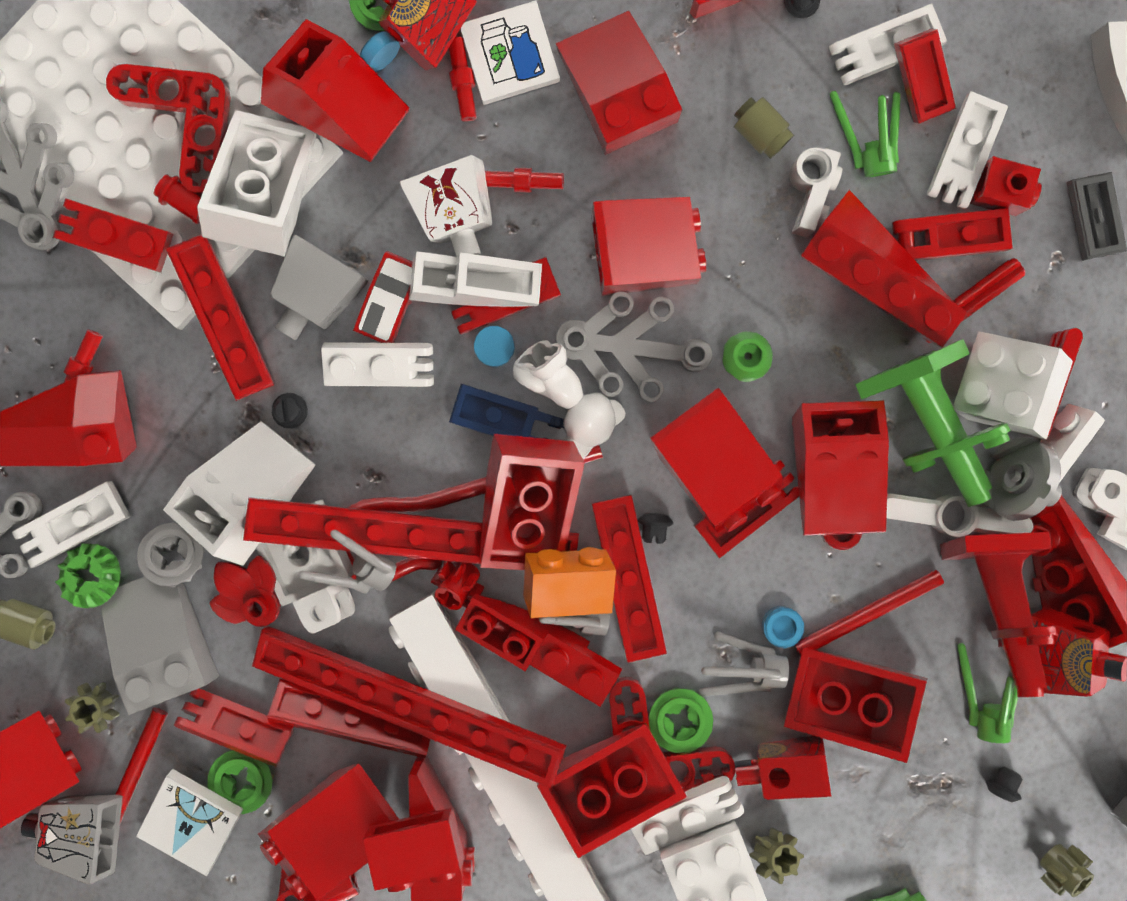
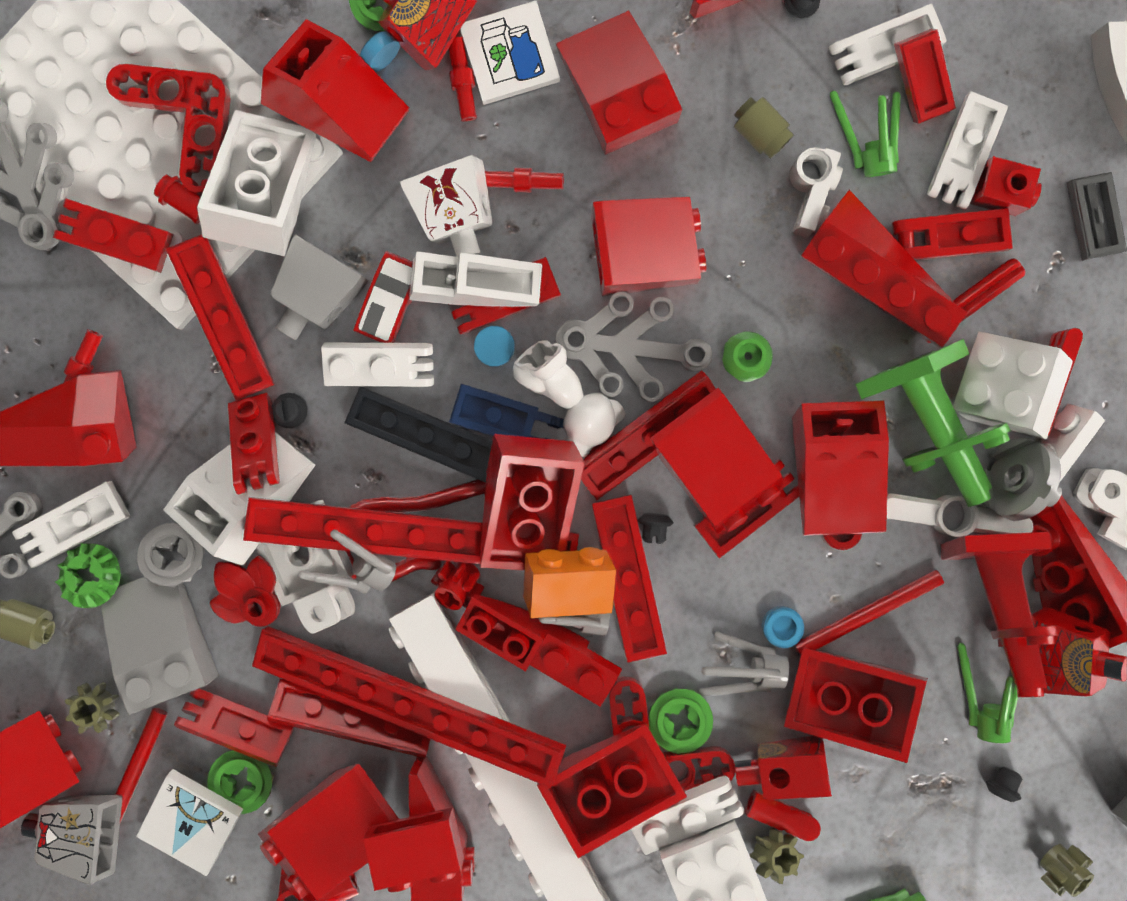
(253, 442): none -> red hinge
(420, 433): none -> black tile
(632, 445): none -> red tile
(782, 816): none -> red bar

